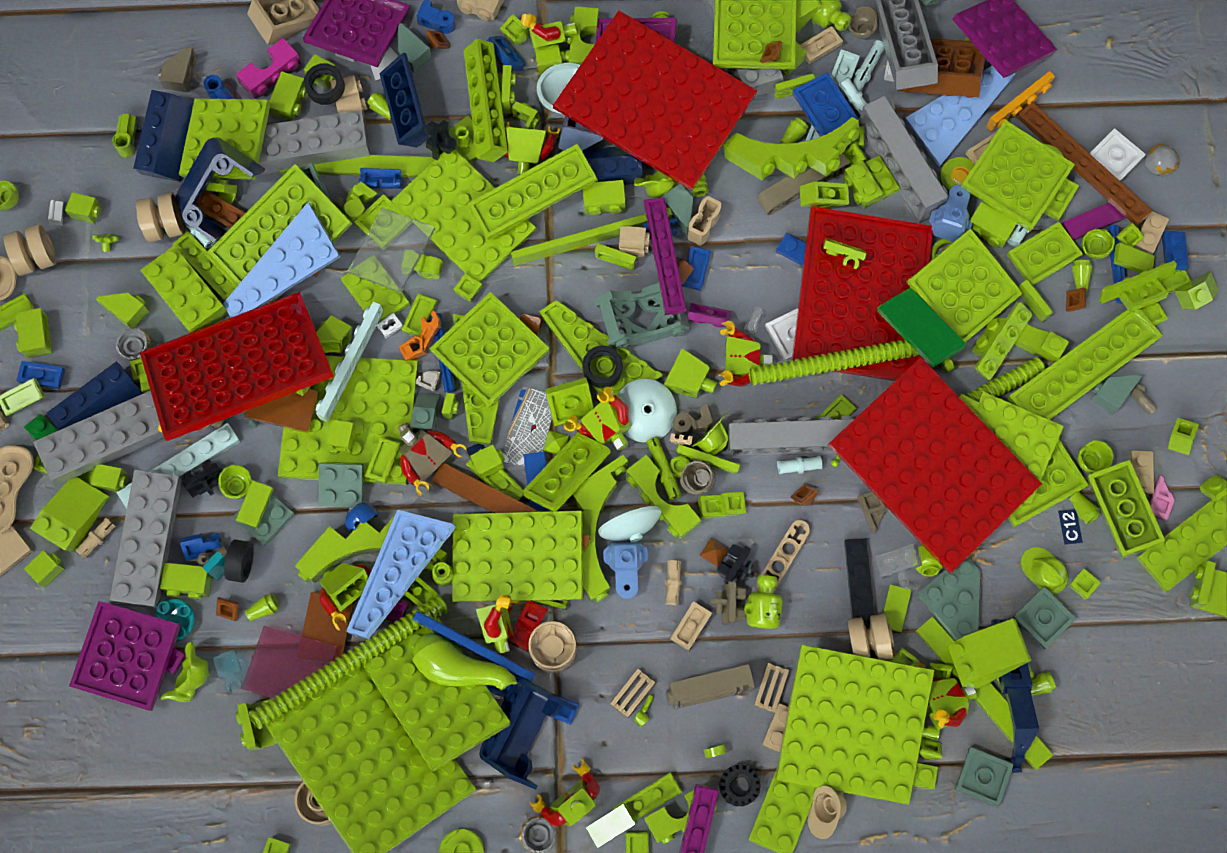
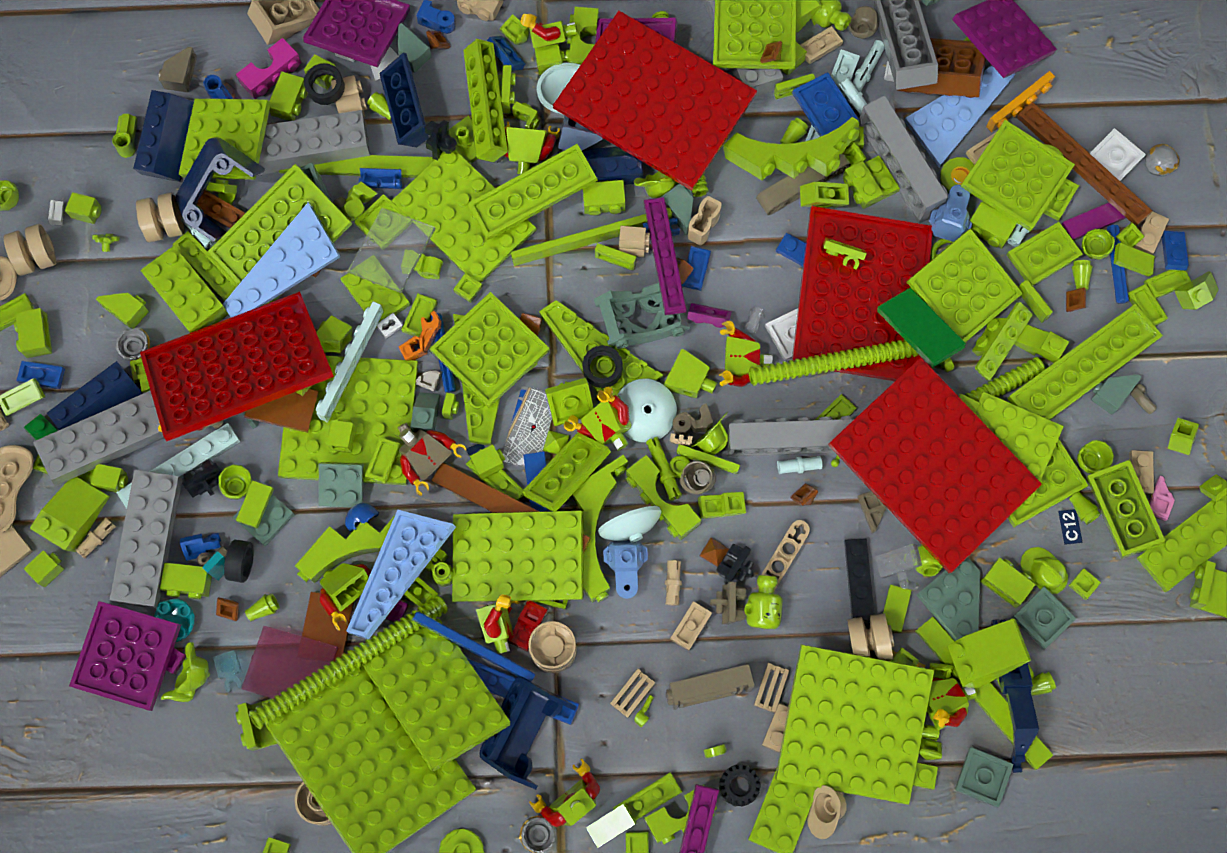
(449, 667): lime animal -> none
(1008, 582): none -> lime piece
(1140, 289): lime bracket -> none

